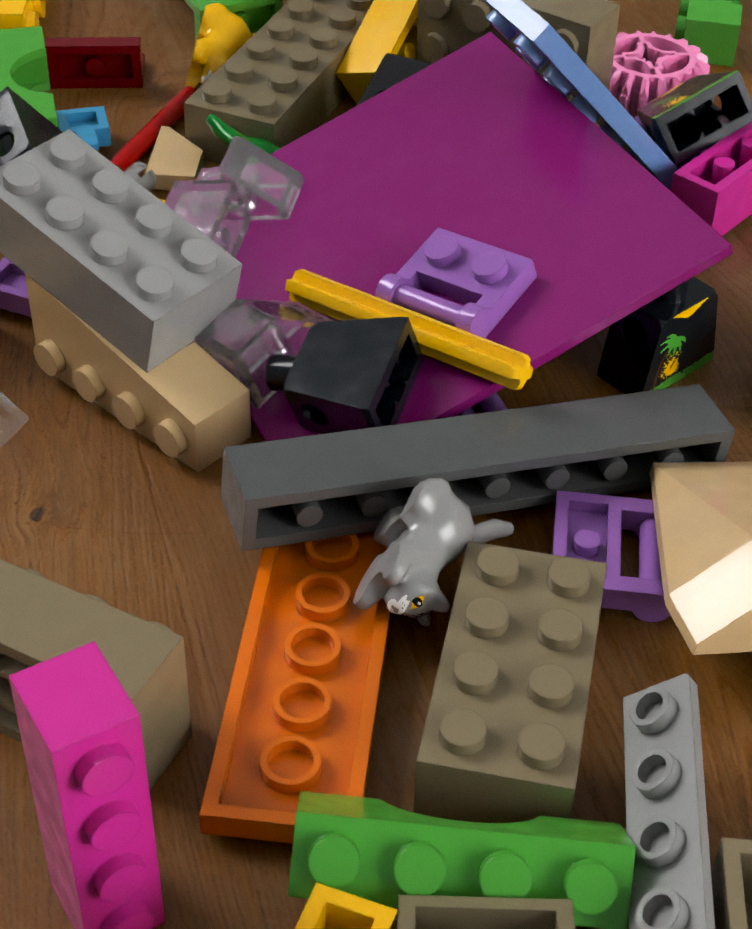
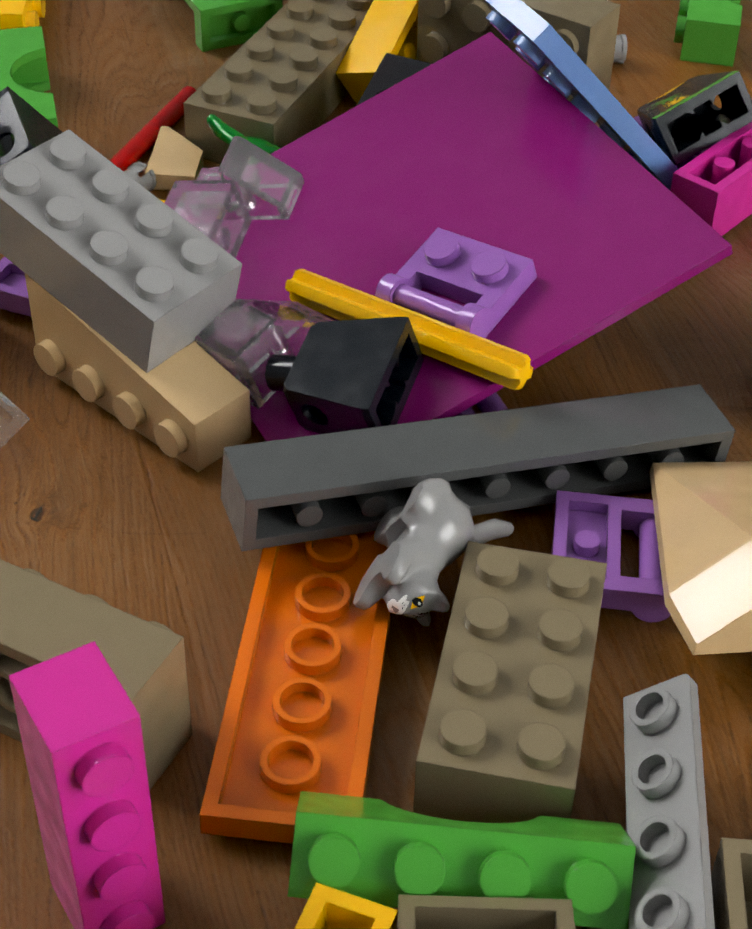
(88, 124): dark azure plate -> none
(95, 62): dark red panel -> none
(218, 39): yellow animal -> none
(650, 66): bright pink gear -> none
(661, 340): black torso -> none

